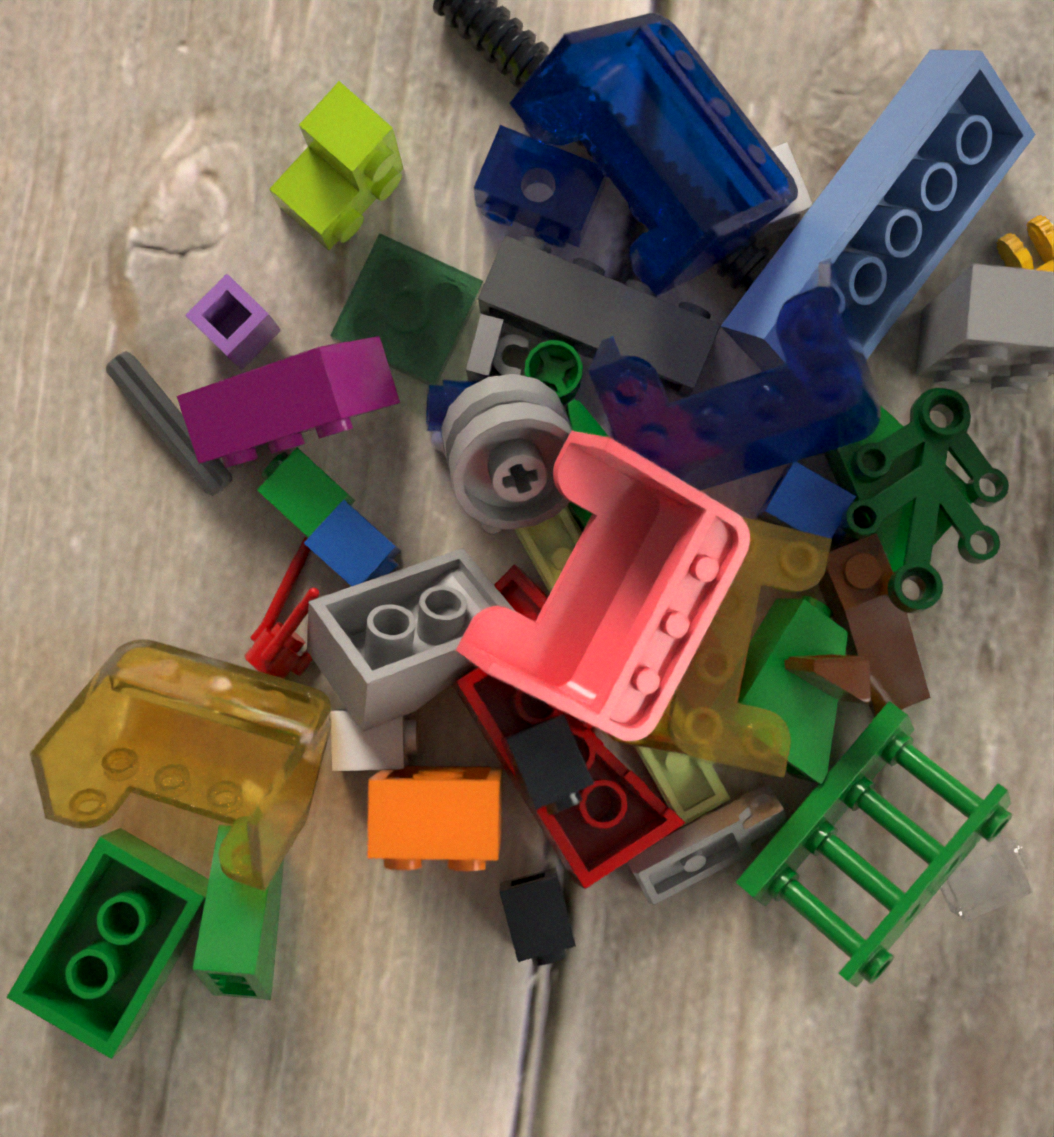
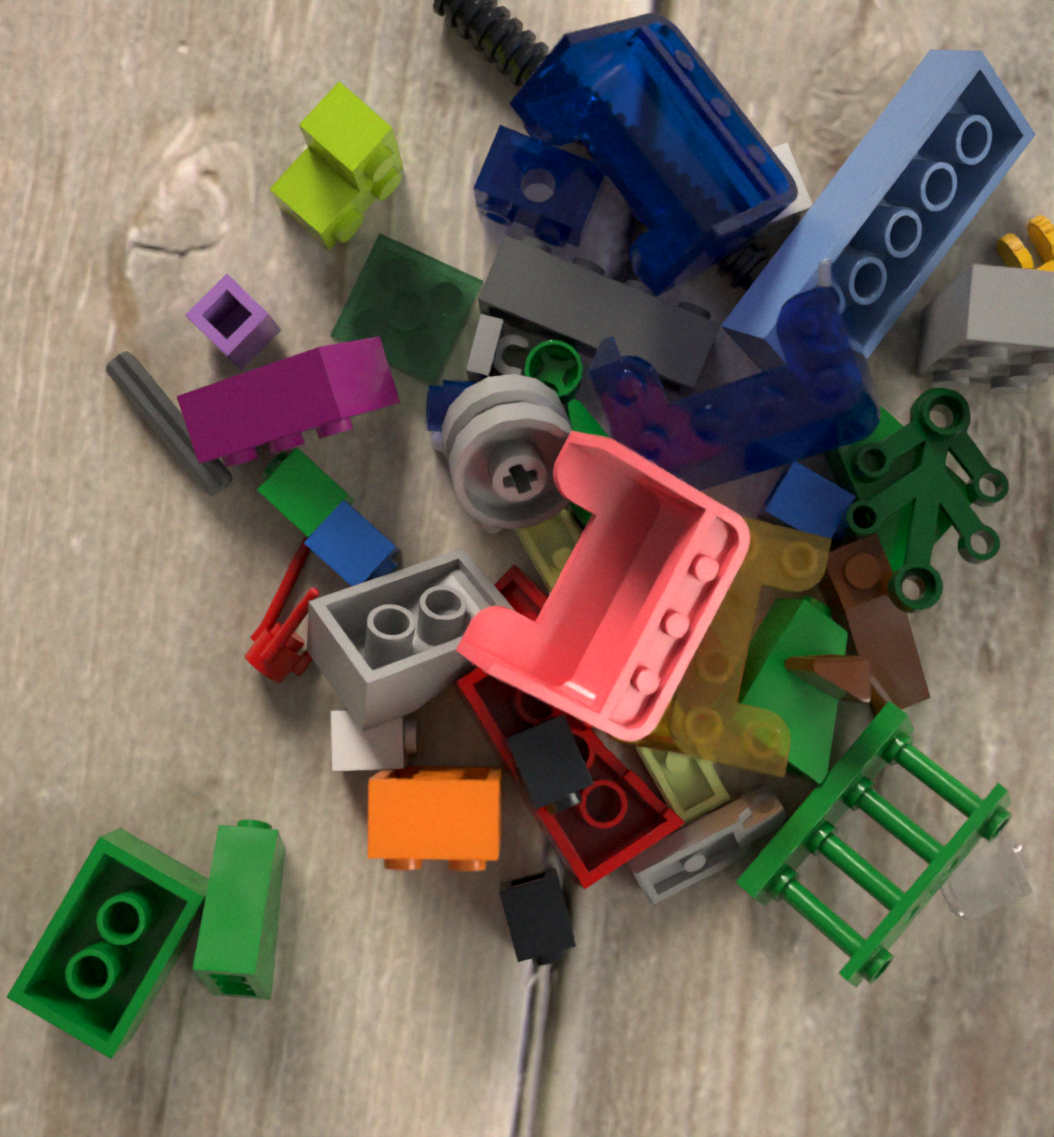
(193, 739): clear yellow windscreen -> none

